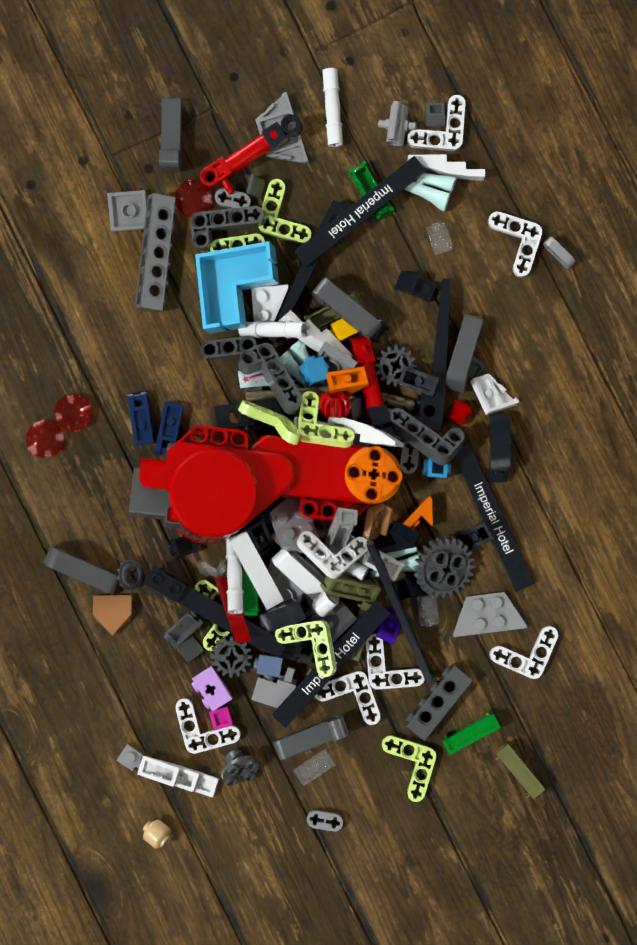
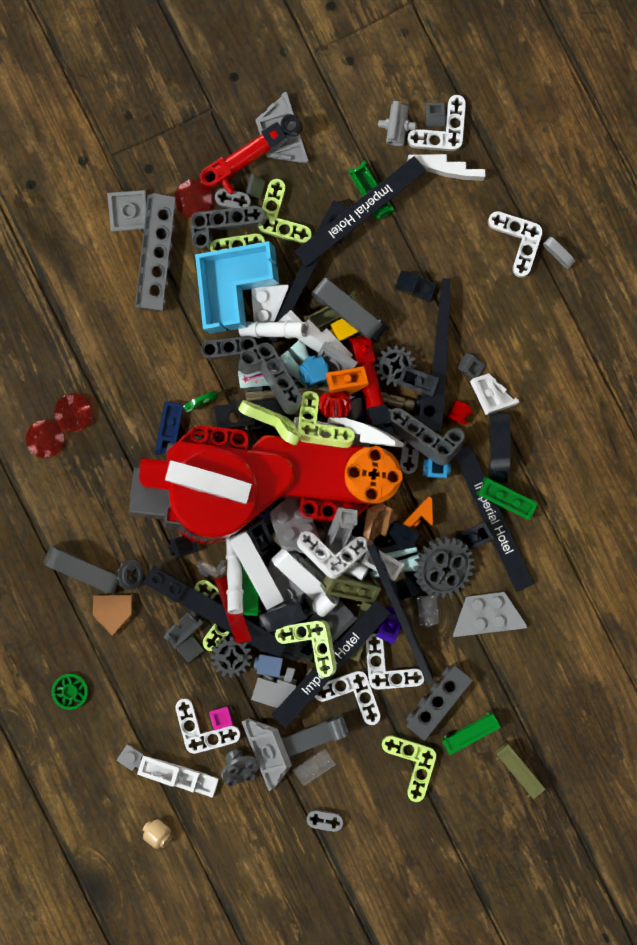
(69, 691): none -> green wheel
(140, 419): dark blue plate -> none
(171, 135): dark grey beam -> none
(201, 401): none -> green wheel
(208, 482): none -> white slope
(221, 692): lavender brick -> none
(268, 751): none -> light grey wing
(332, 107): white piece -> none
(436, 197): light aqua piece -> none
(439, 238): clear bracket -> none
(463, 353): dark grey beam -> none
(507, 498): none -> green container
(527, 662): white beam -> none

